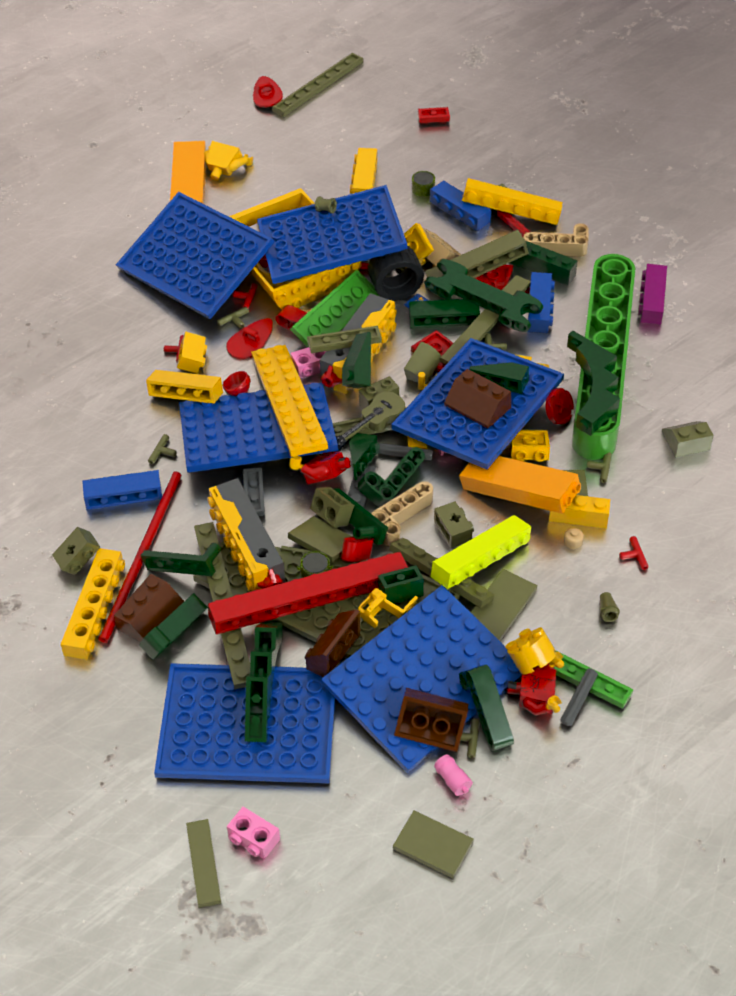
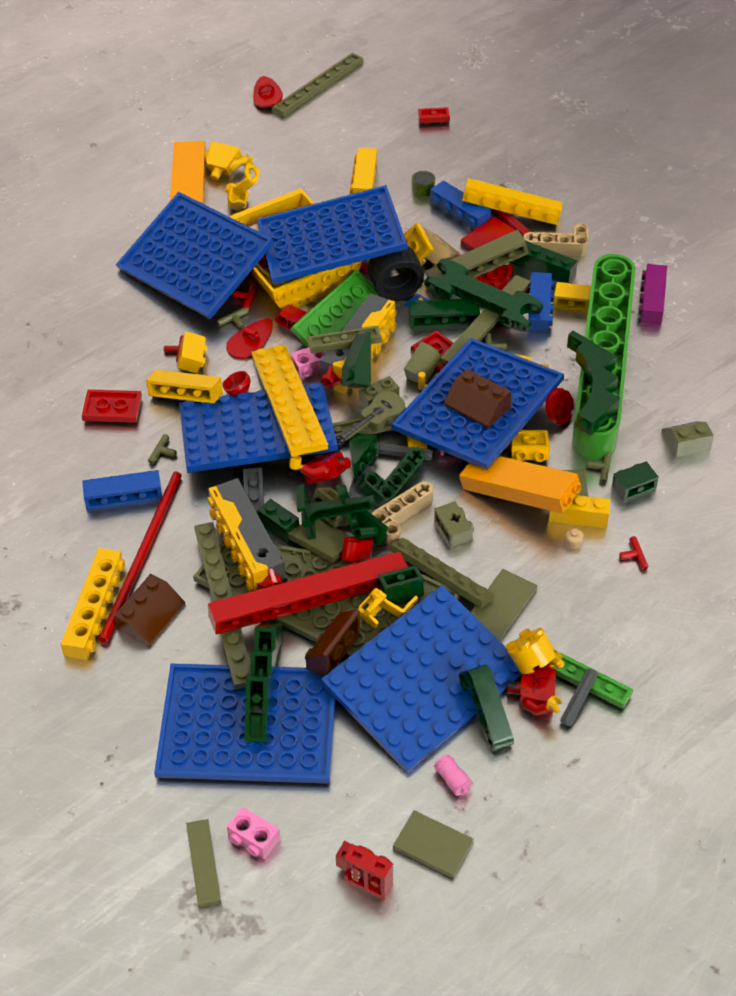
(76, 551): olive brick -> none
(111, 405): none -> red plate
(173, 626): dark green beam -> none
(182, 563): dark green piece -> none
(240, 190): none -> yellow piece
(277, 519): none -> dark green brick
(314, 563): pearl dark grey piece -> none
(319, 510): none -> dark green piece
(325, 204): olive bush -> none
(365, 868): none -> red piece
(431, 719): reddish brown slope -> none
(471, 738): olive piece -> none
(480, 552): neon yellow brick -> none
(486, 233): none -> red tile
(508, 375): dark green slope -> none
(572, 297): none -> yellow brick
(608, 609): olive cone -> none
(635, 481): none -> dark green brick

